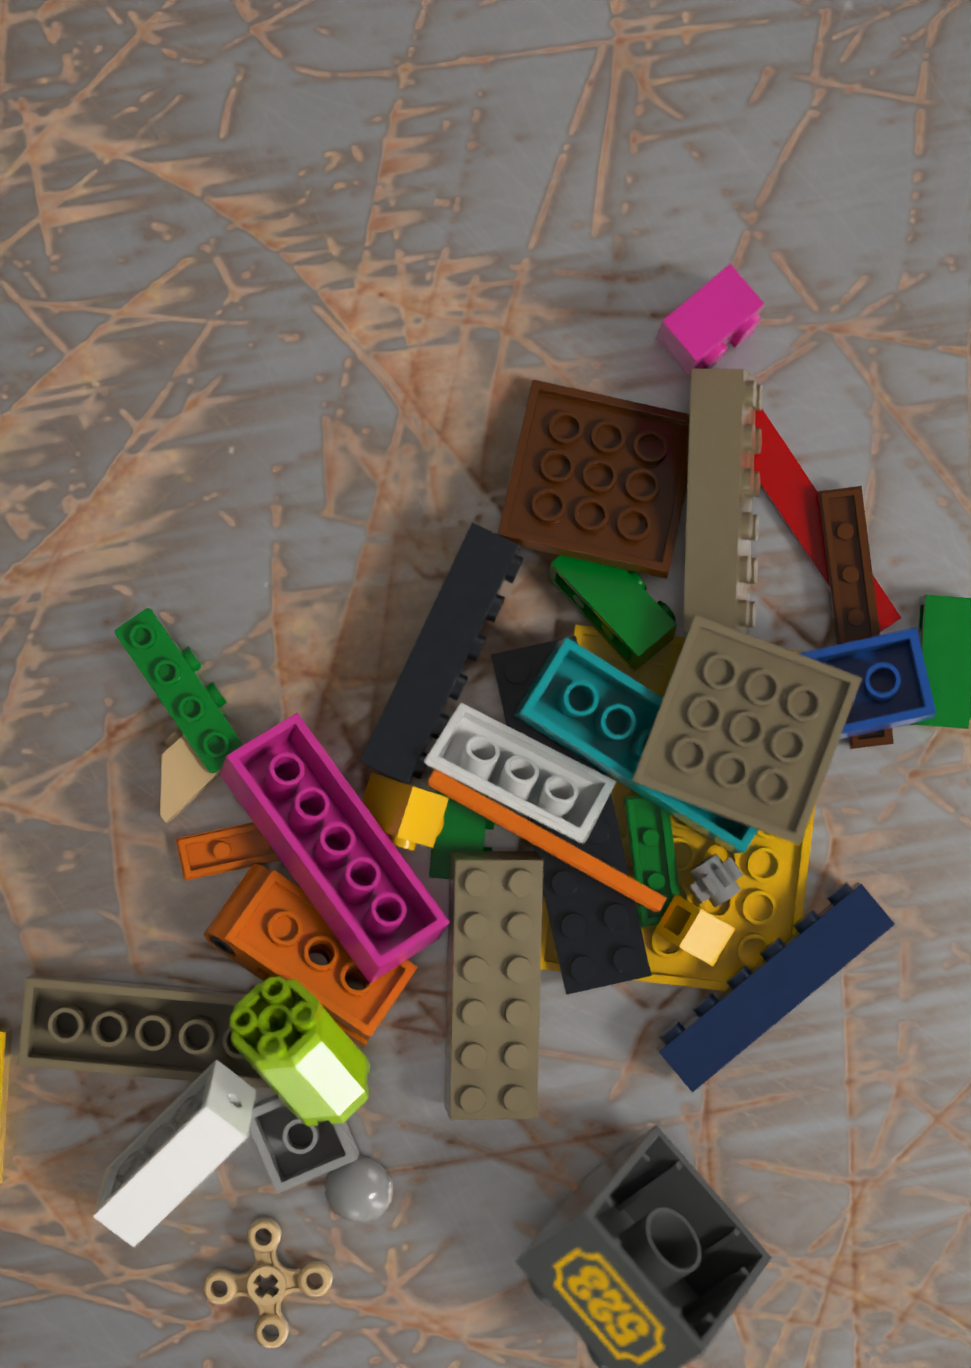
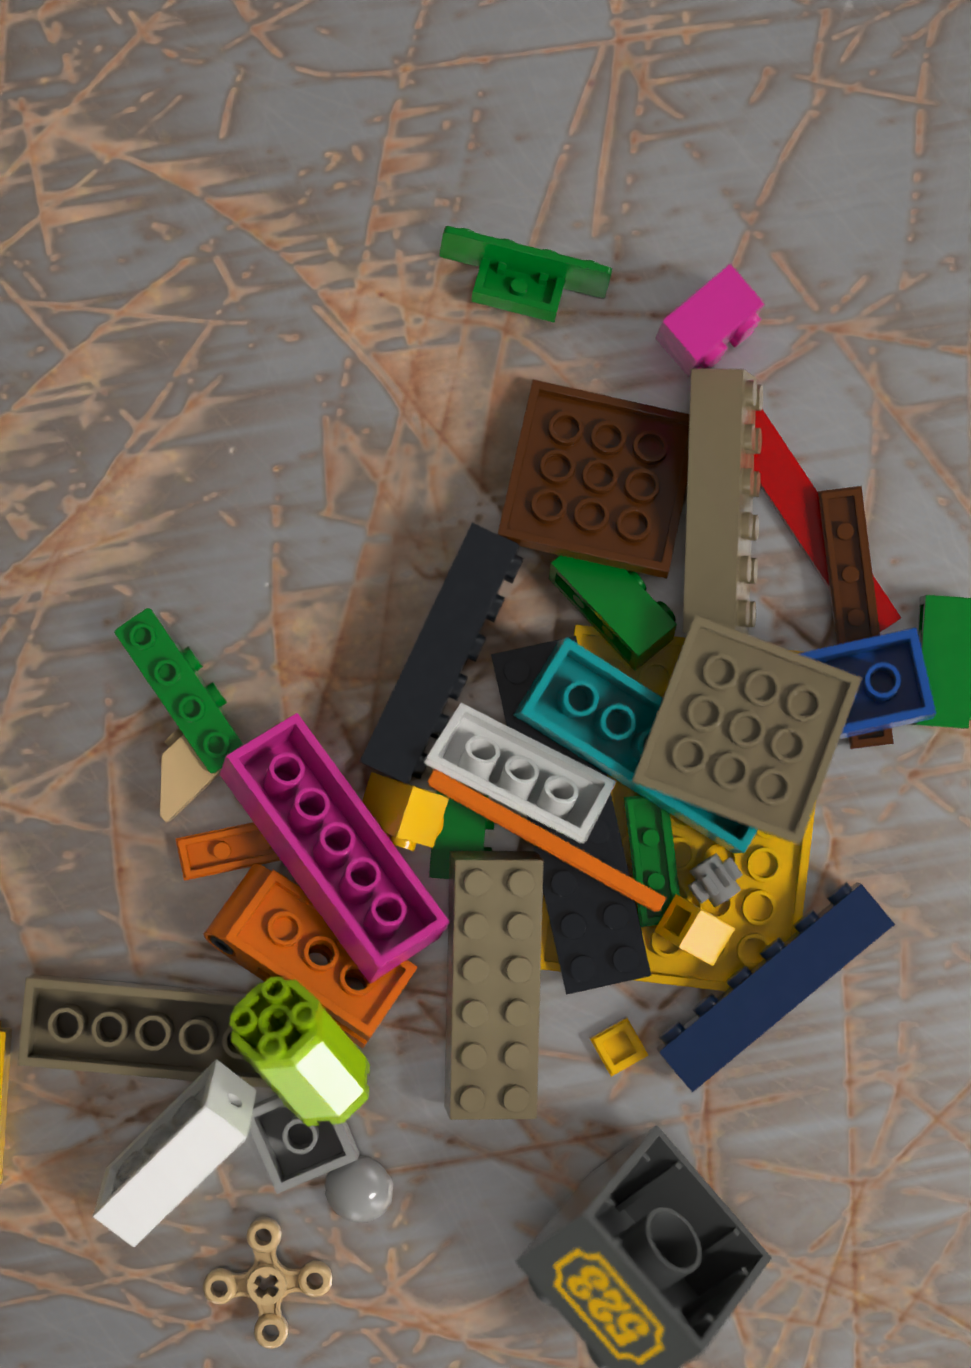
(522, 276): none -> green bracket
(618, 1046): none -> yellow tile

